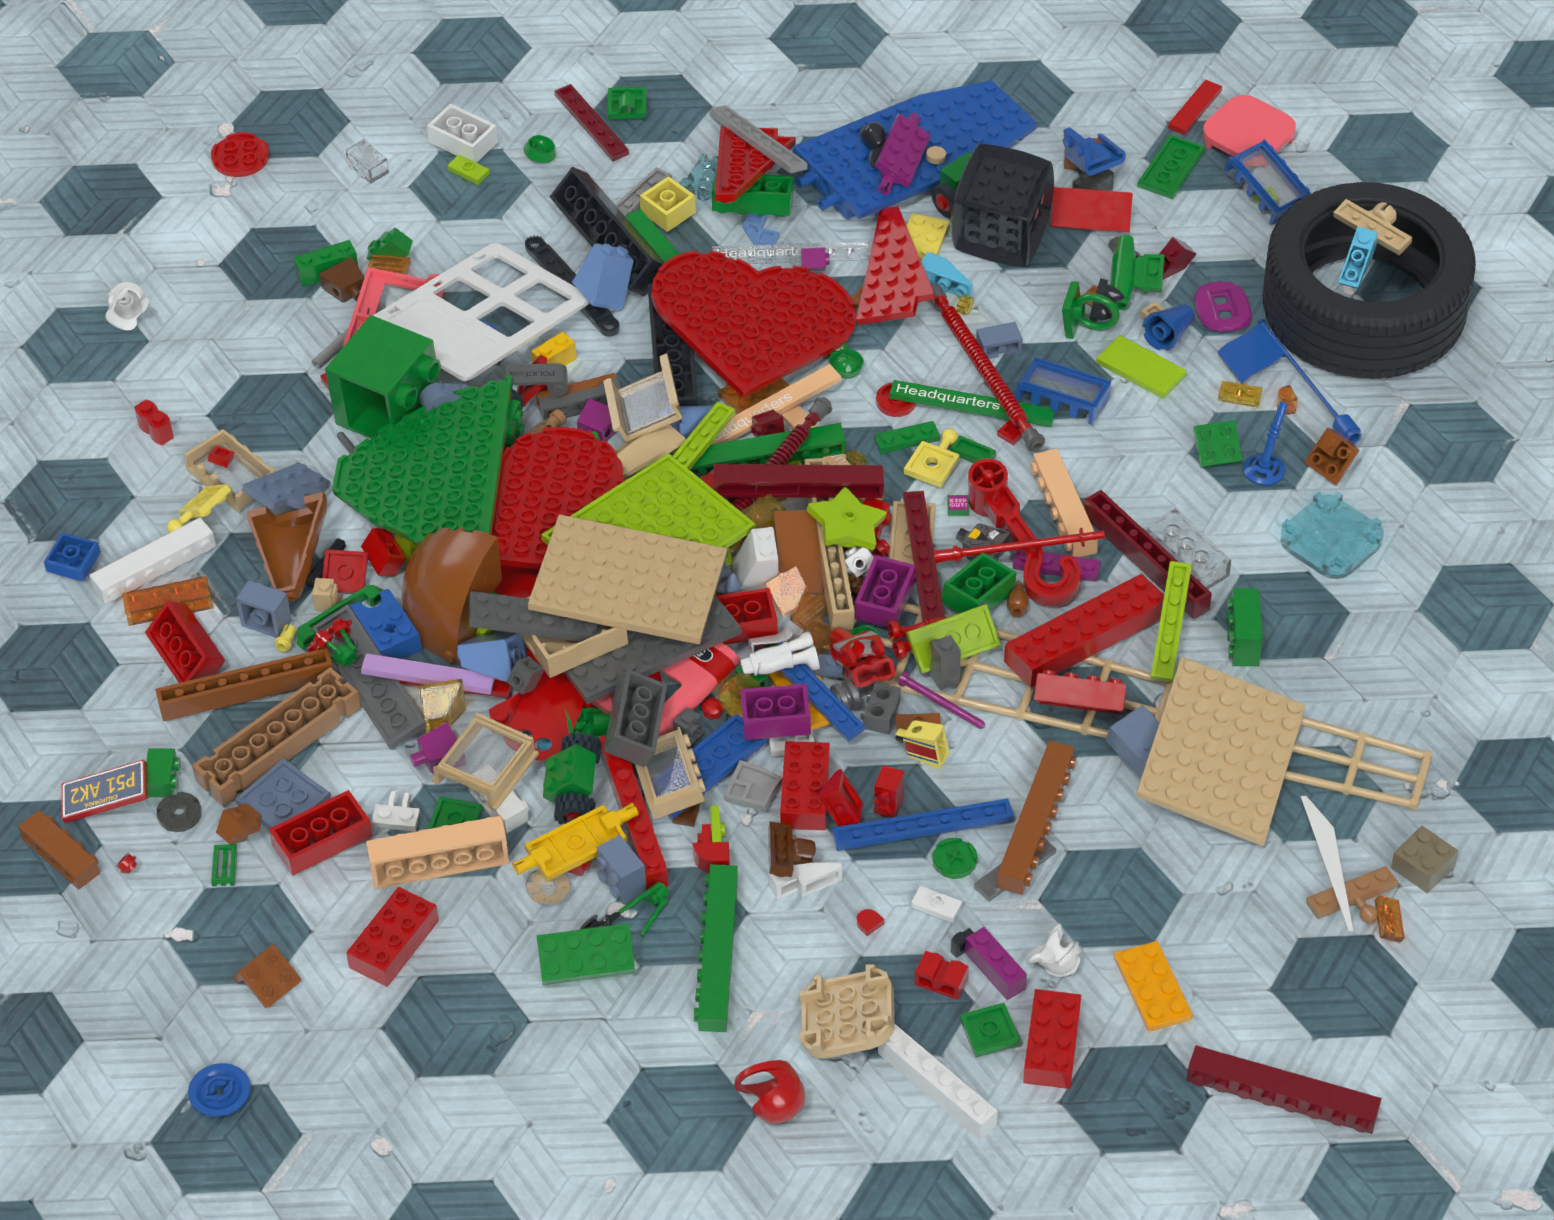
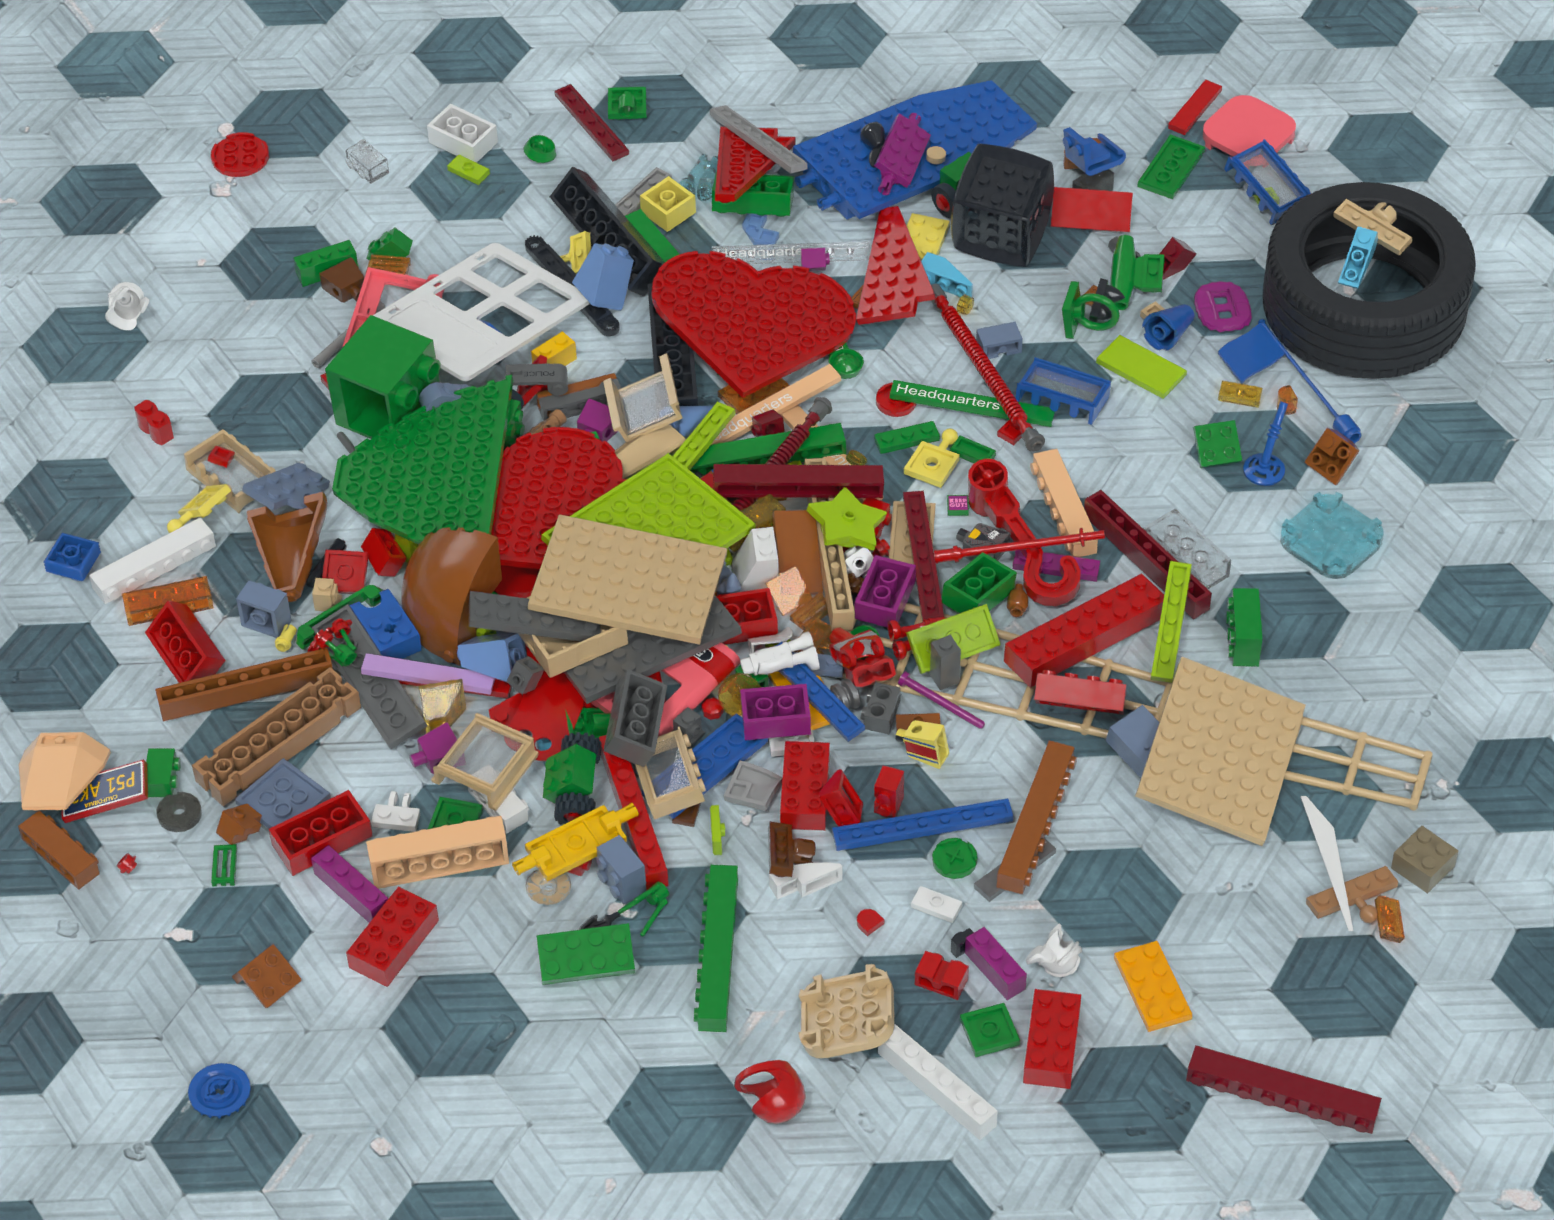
(59, 769): none -> light nougat wedge
(348, 883): none -> magenta brick
(579, 249): none -> light yellow plate
(709, 853): red brick -> none

